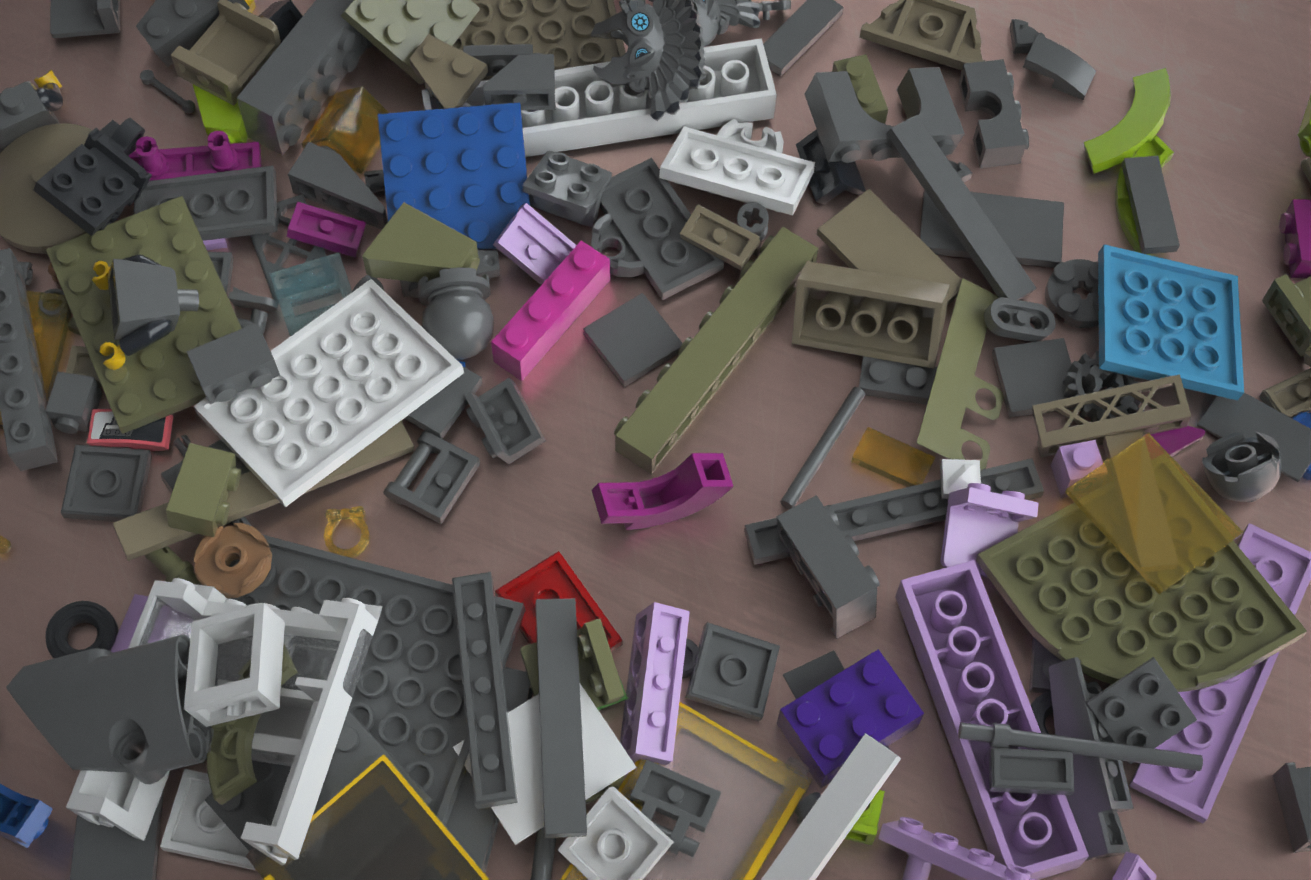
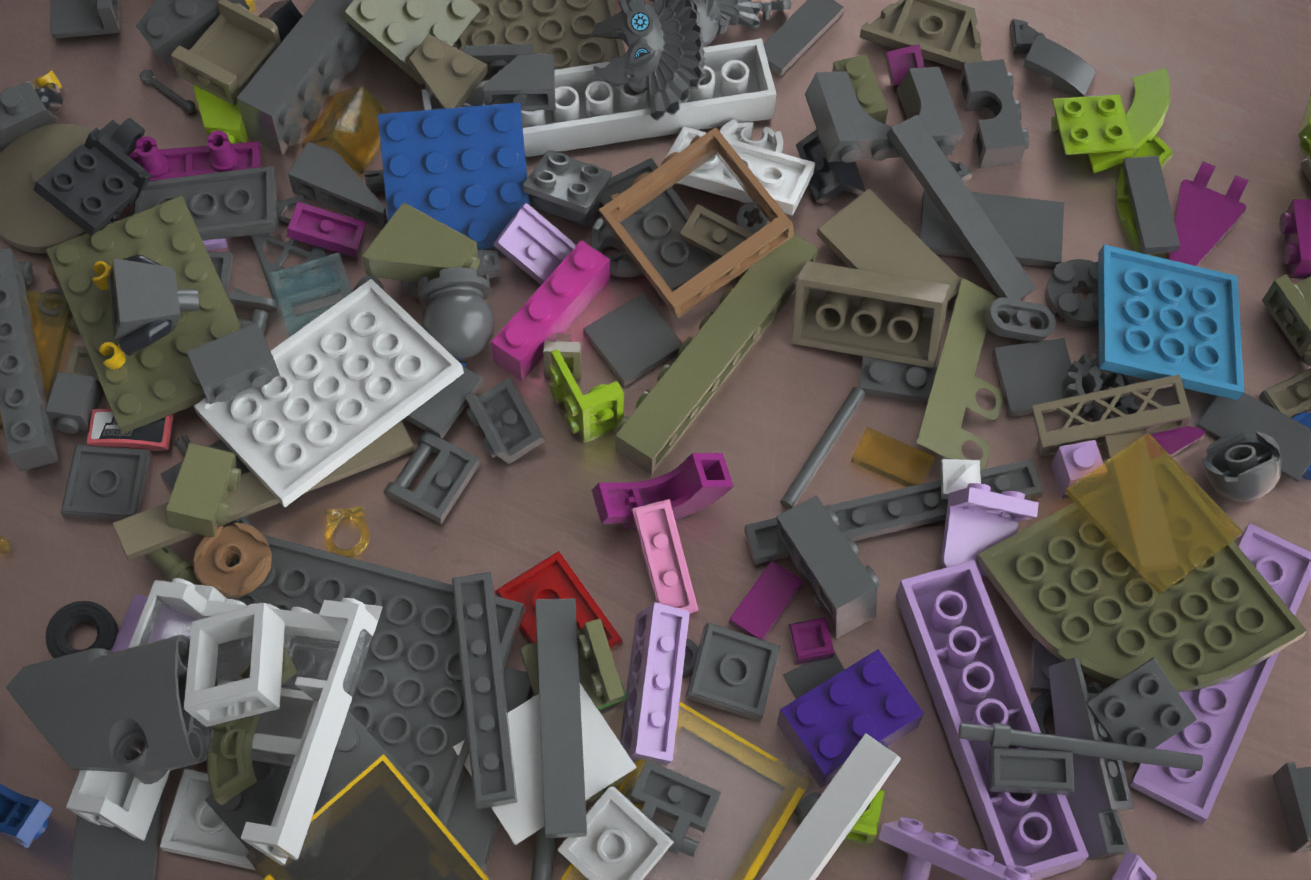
(569, 350): none -> dark tan tile
(587, 414): none -> lime bracket
(664, 556): none -> bright pink tile
(733, 263): none -> medium nougat window
(766, 601): none -> magenta tile
(810, 640): none -> magenta tile
(901, 60): none -> magenta plate
(1092, 124): none -> lime hinge
(1204, 215): none -> magenta flag

